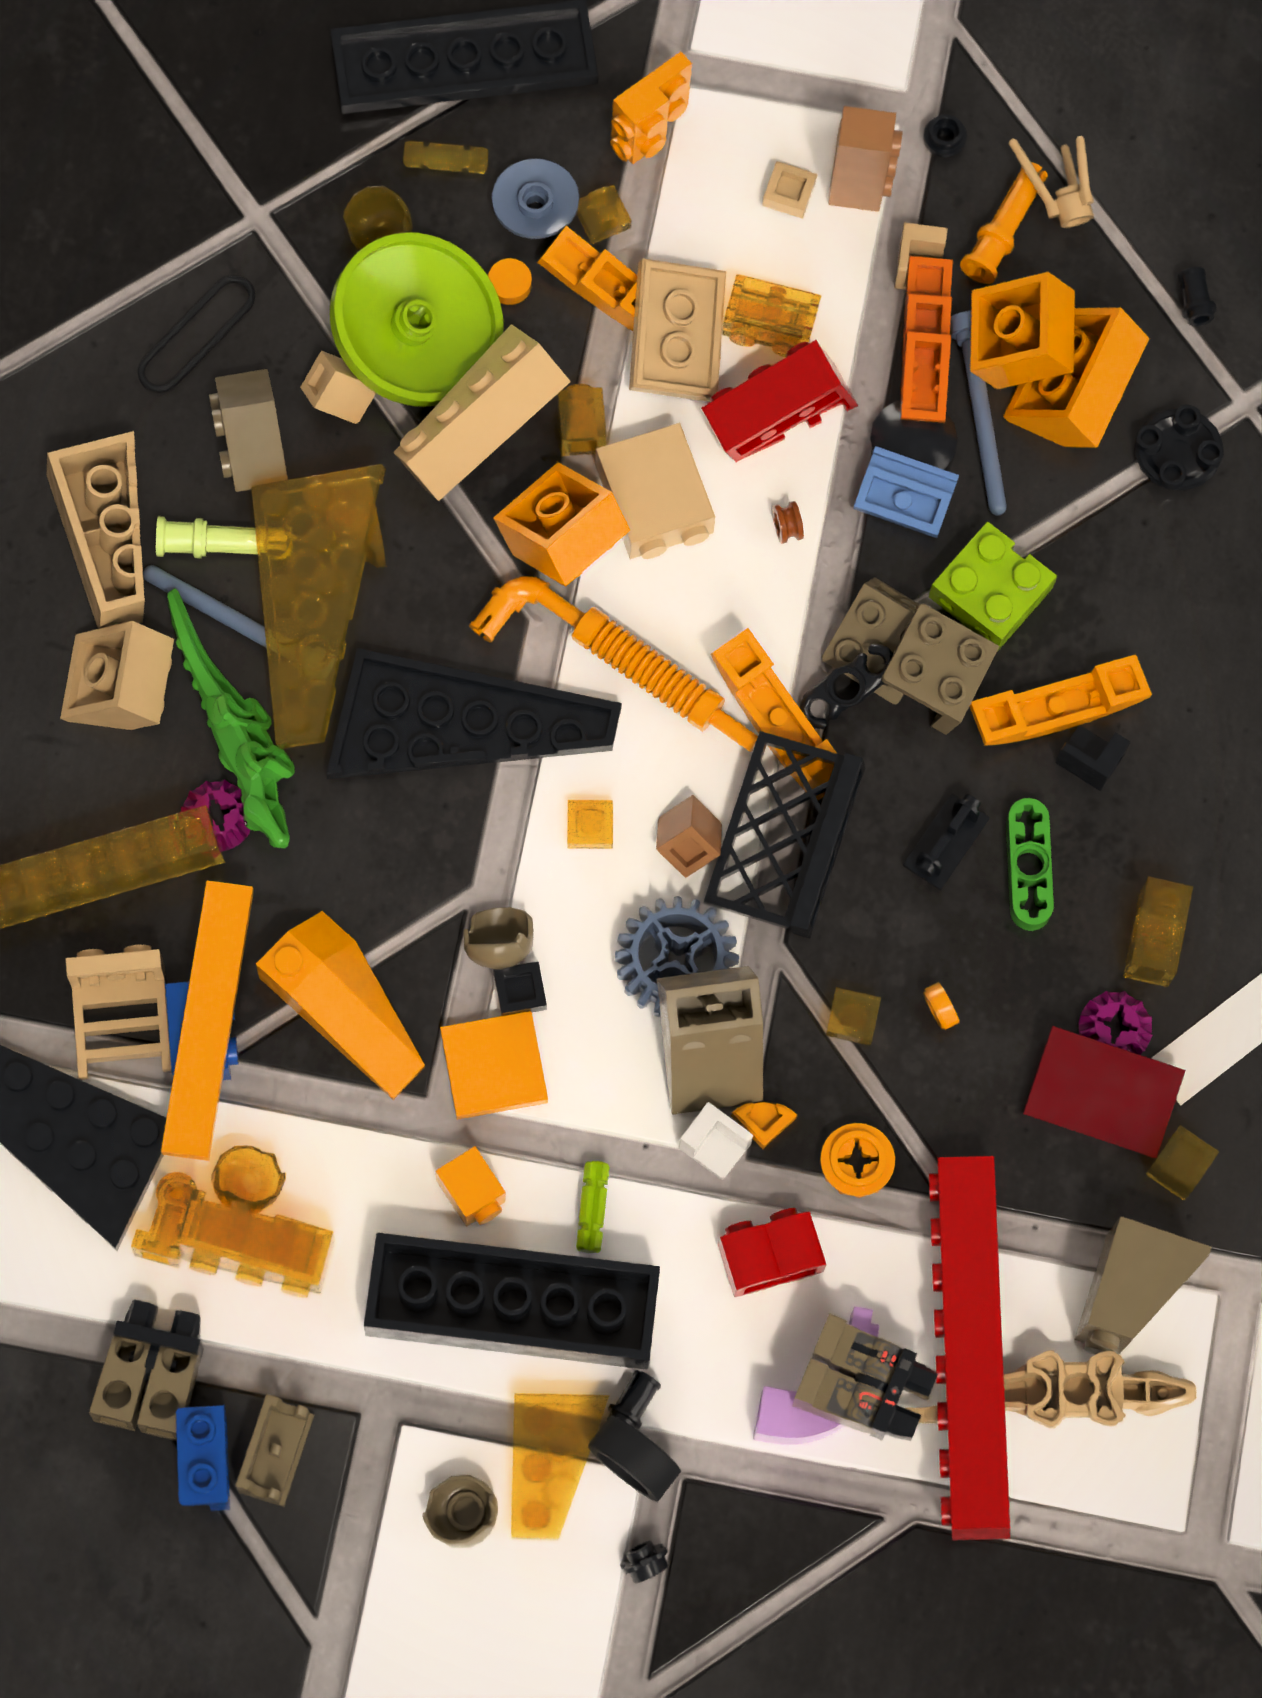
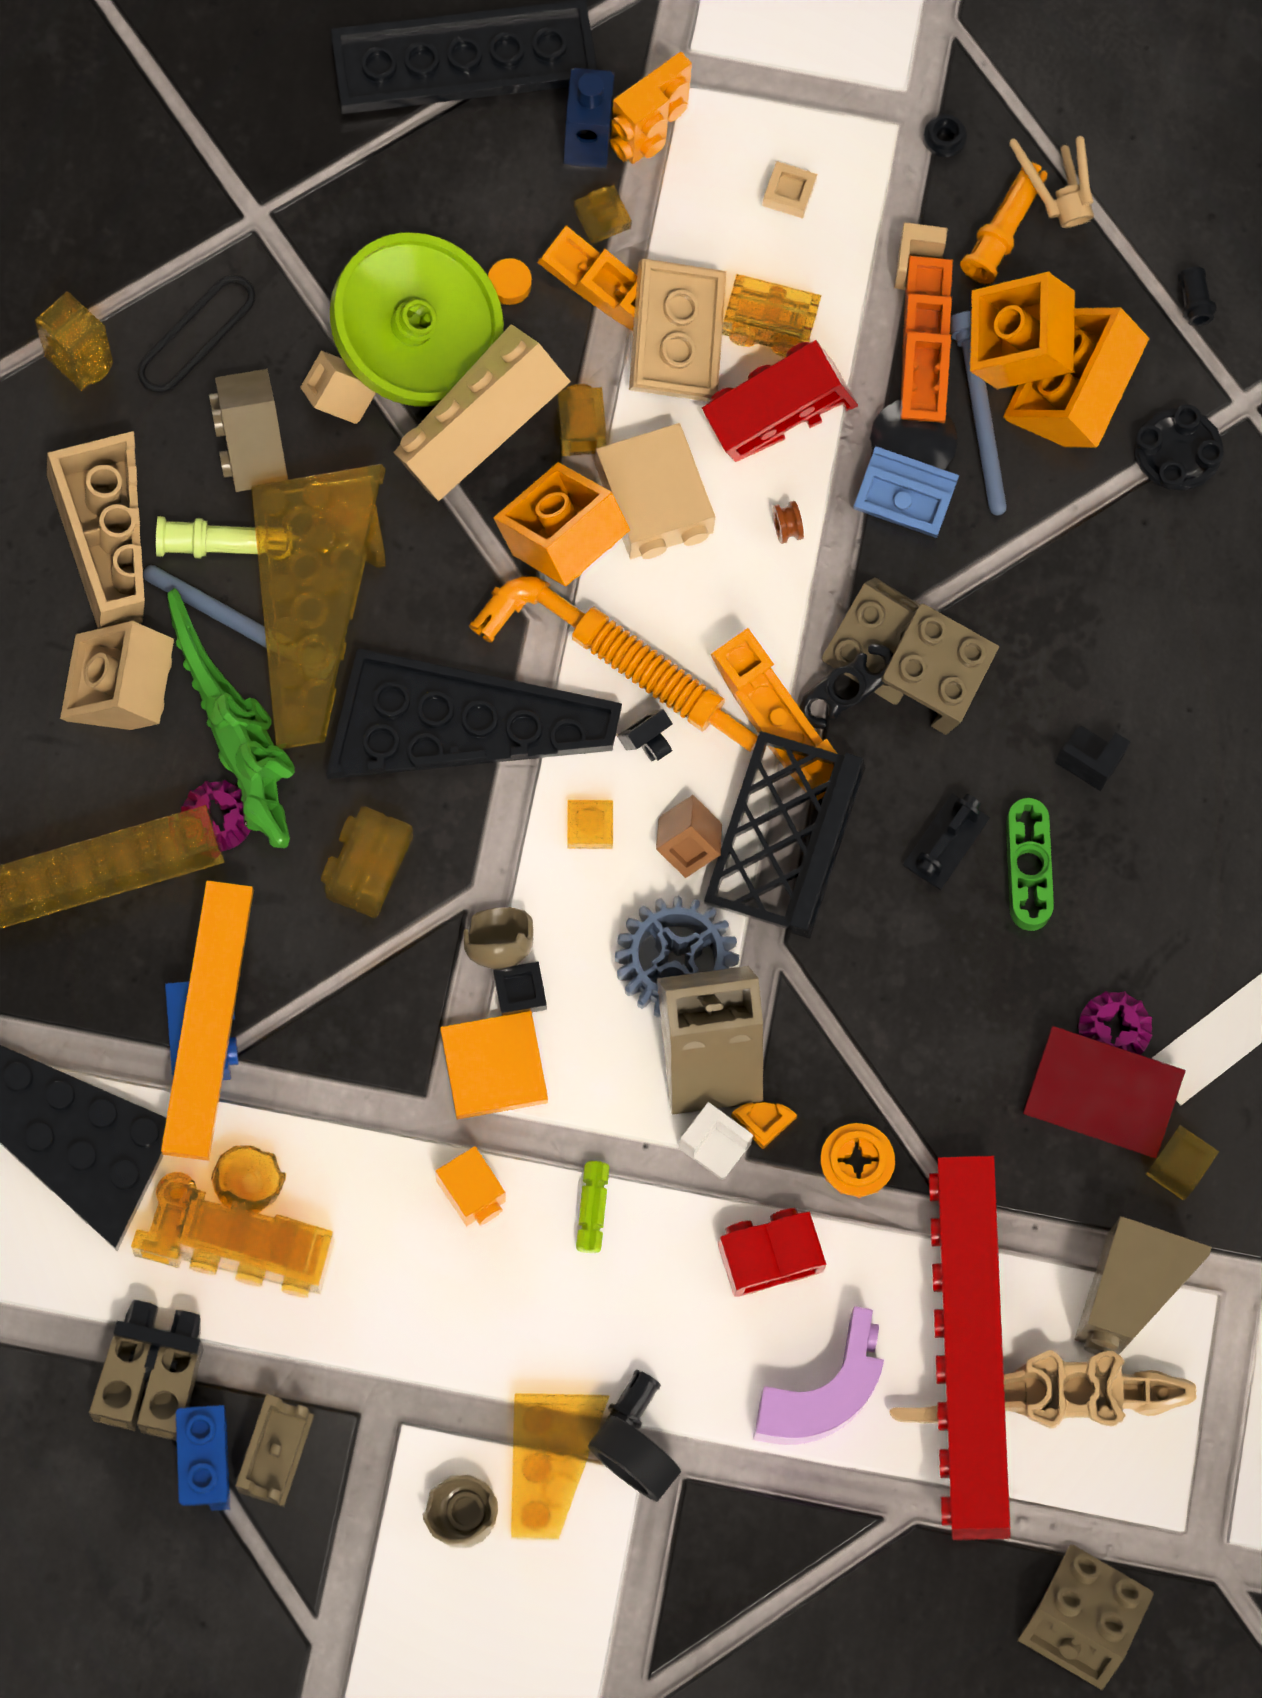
(74, 341): none -> clear yellow brick
(116, 981): tan plate -> none
(335, 990): light orange wedge -> none
(367, 861): none -> clear yellow brick
(375, 214): clear yellow hair -> none
(446, 157): clear yellow axle -> none
(511, 1301): black brick -> none
(535, 182): sand blue dish -> none
(589, 109): none -> dark blue torso
(645, 1561): black plate -> none
(647, 734): none -> black tile
(853, 1016): clear yellow plate -> none
(860, 1382): hips -> none
(864, 158): medium nougat wedge -> none
(940, 1006): light orange tile -> none
(992, 586): lime piece -> none
(1062, 704): light orange slope -> none
(1087, 1617): none -> dark tan bracket
(1158, 931): clear yellow brick -> none

